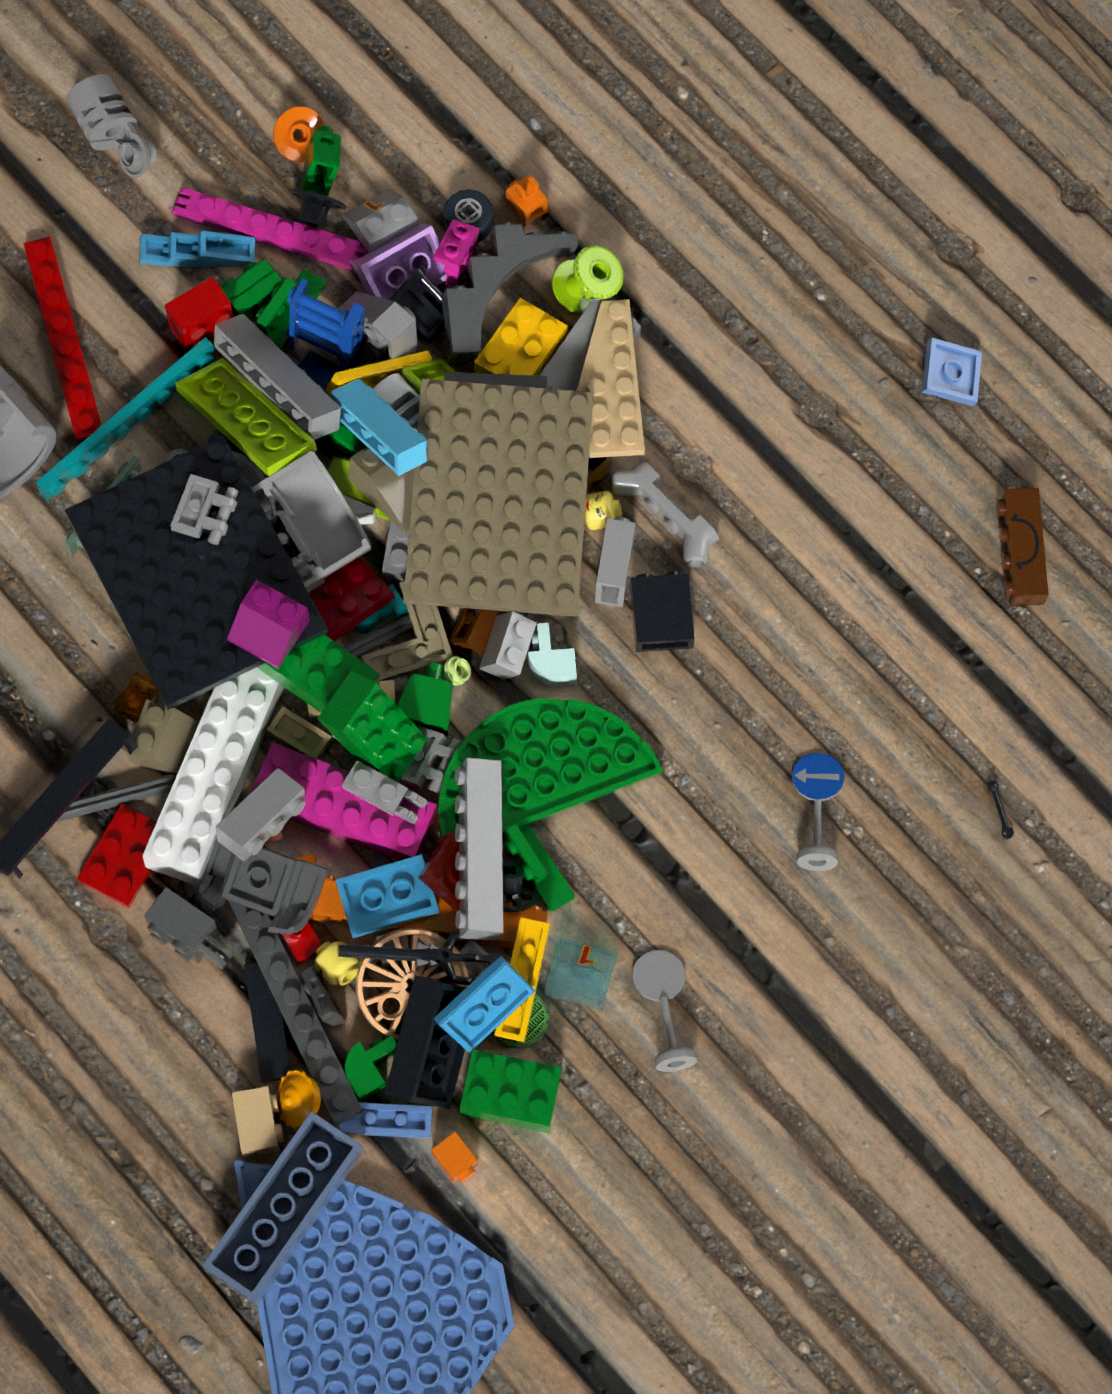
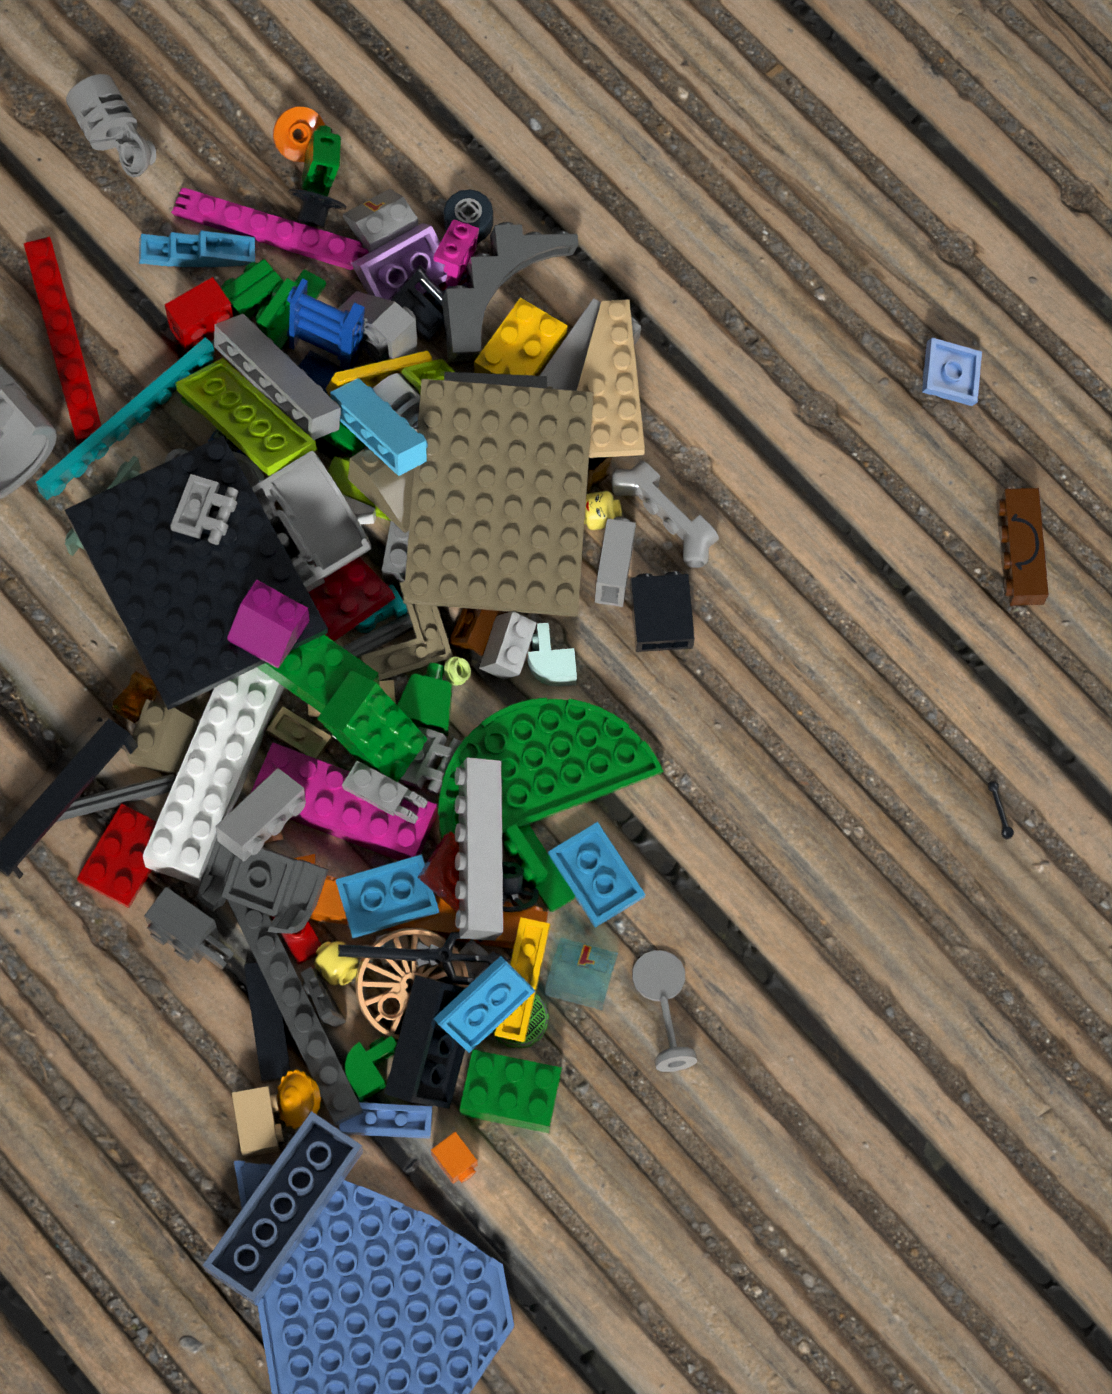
(526, 199): orange brick -> none
(591, 275): lime hose -> none
(596, 874): none -> dark azure plate
(817, 779): piece -> none

